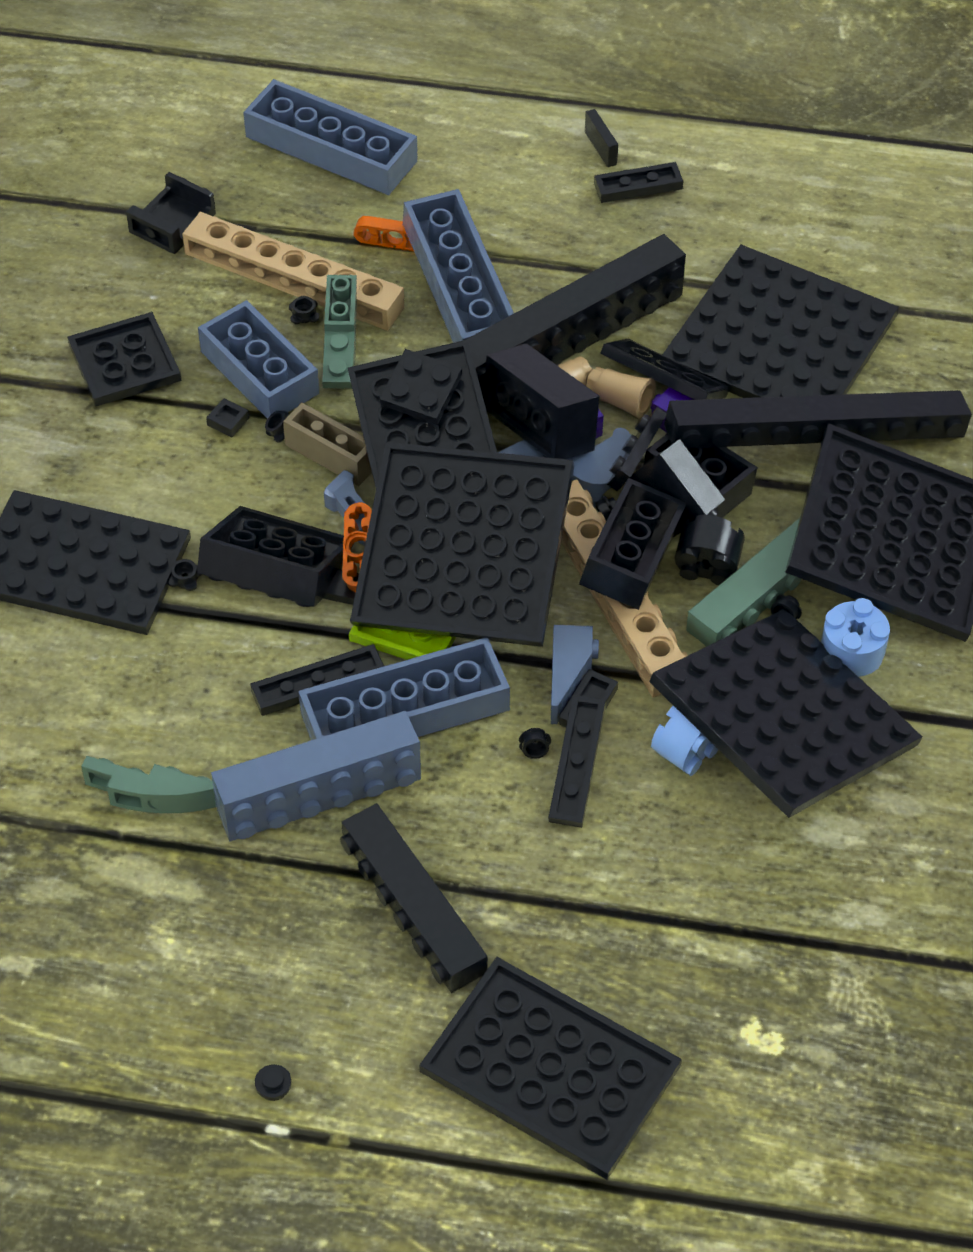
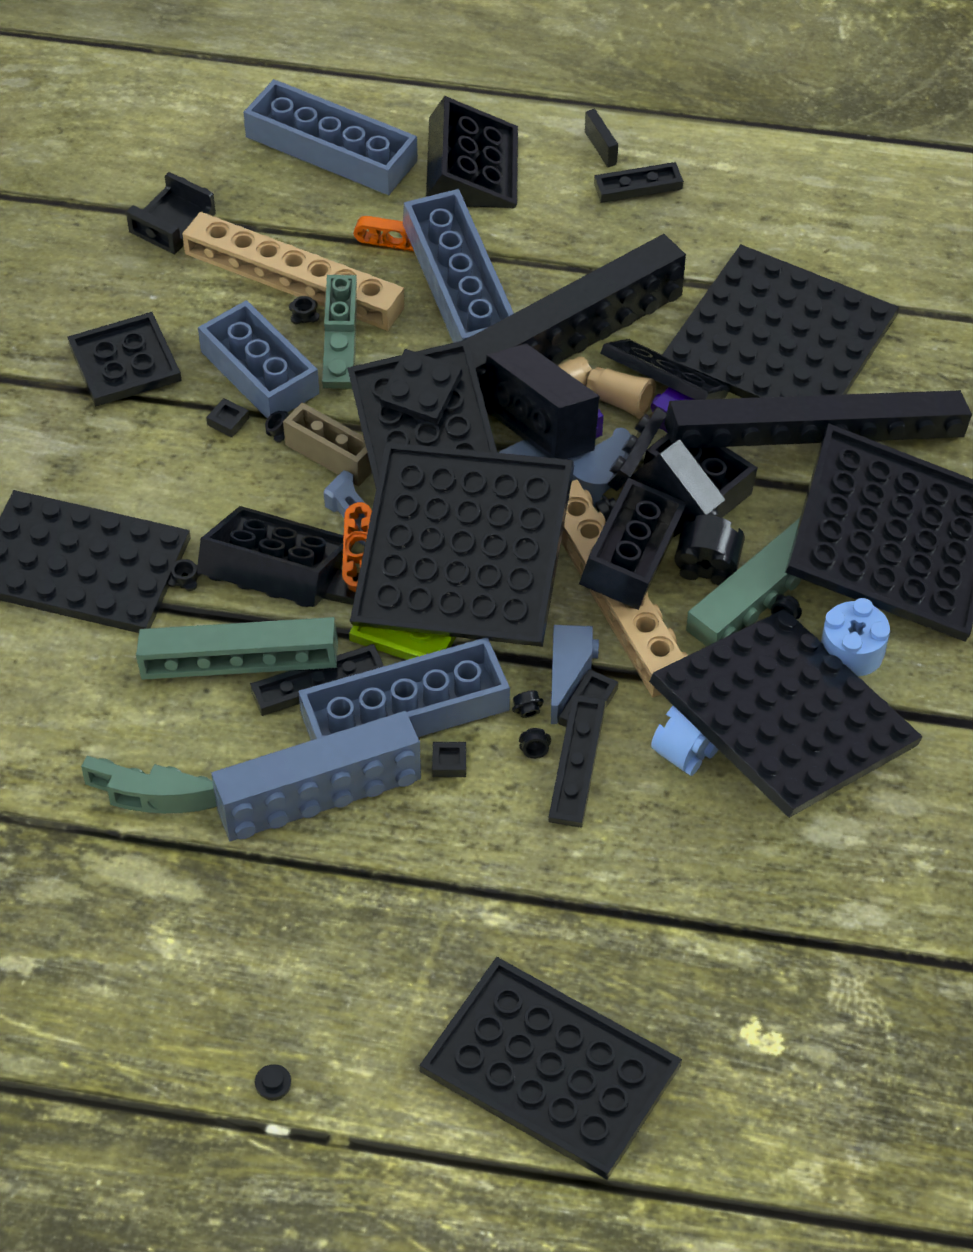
(237, 648): none -> sand green brick
(414, 898): black brick -> none
(449, 759): none -> black plate
(473, 155): none -> black slope
(527, 704): none -> black plate

